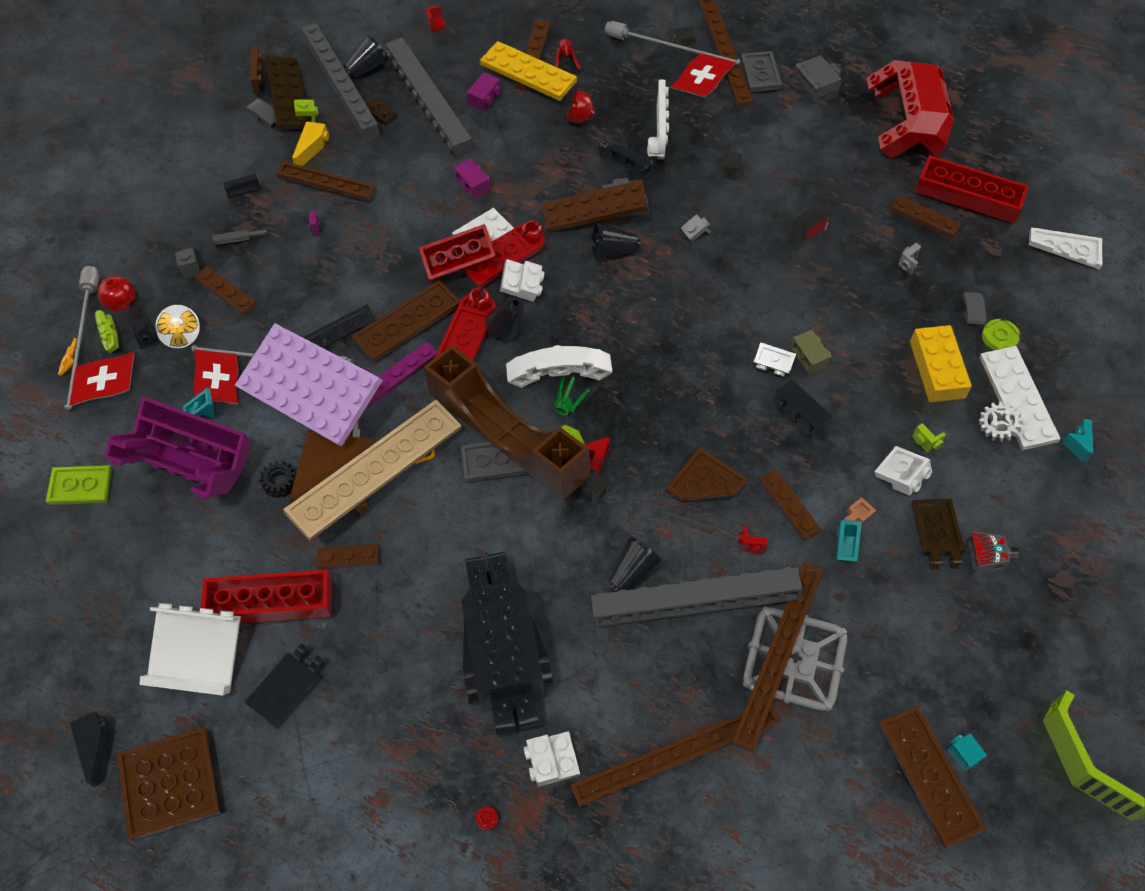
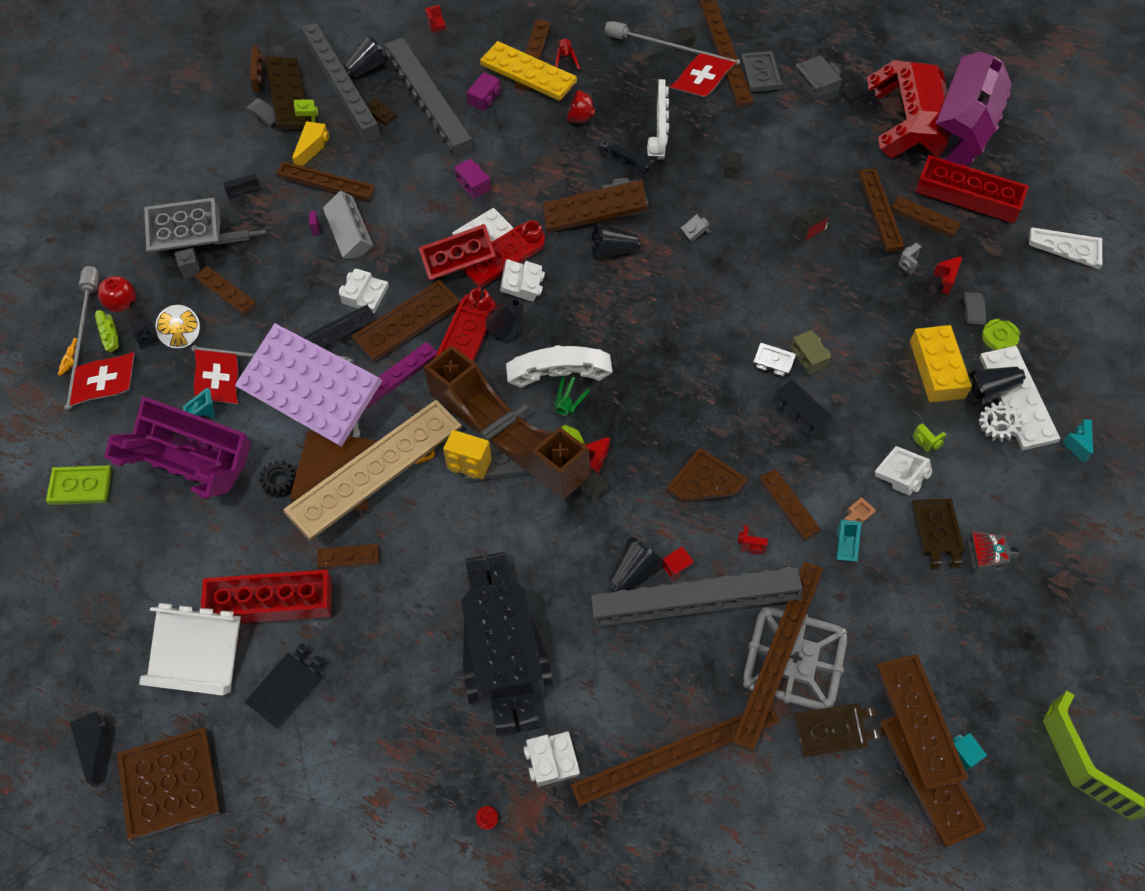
(182, 224): none -> light grey slope
(347, 226): none -> light grey brick
(362, 290): none -> white plate
(467, 454): none -> yellow brick
(502, 423): none -> dark grey axle
(676, 562): none -> red panel
(834, 729): none -> dark brown tile
(881, 210): none -> reddish brown plate
(921, 723): none -> reddish brown plate
(947, 271): none -> red slope
(974, 105): none -> magenta wedge
(994, 382): none -> black cone

